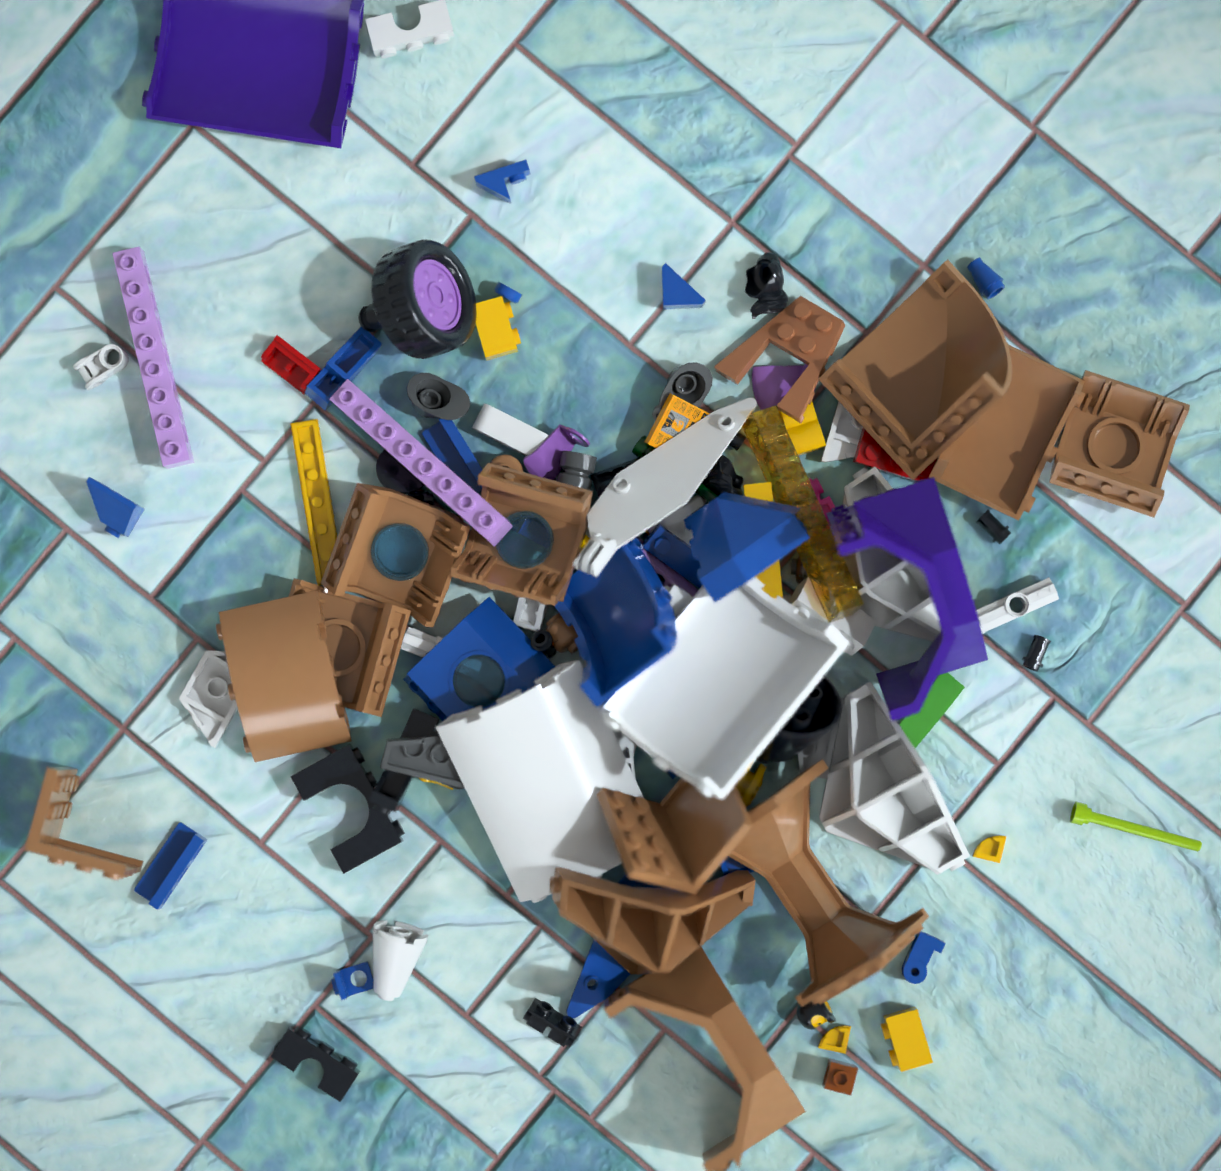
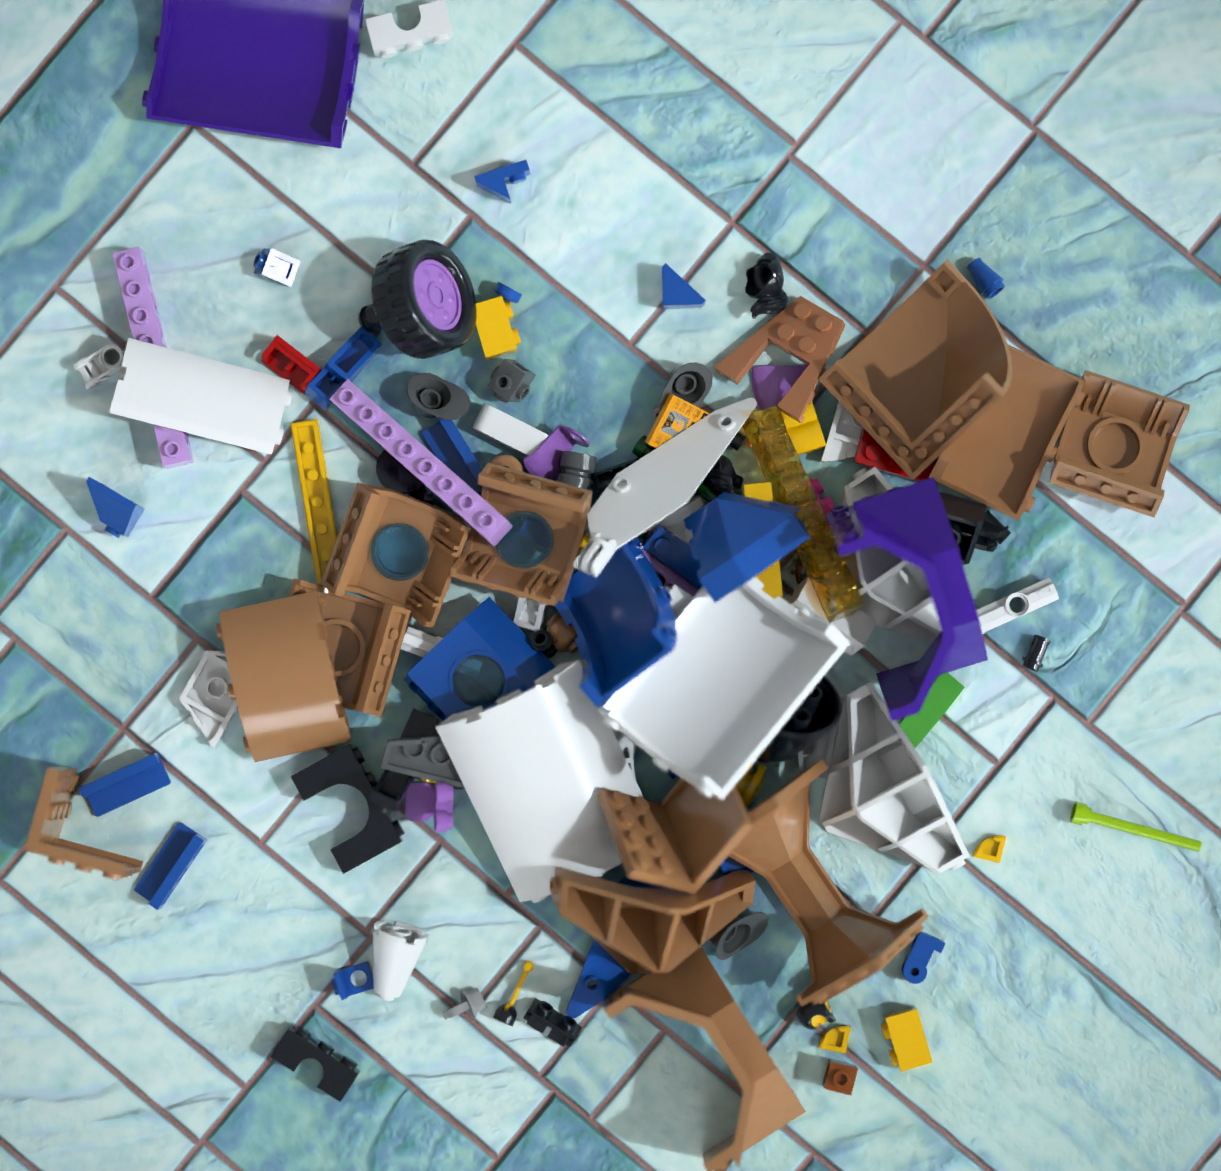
(126, 785): none -> blue panel
(201, 396): none -> white cylinder
(276, 266): none -> bracket
(424, 802): none -> medium lavender piece
(470, 1002): none -> light grey piece
(507, 1012): none -> hinge
(511, 381): none -> dark grey brick
(739, 934): none -> dark grey piece
(969, 526): none -> black hinge

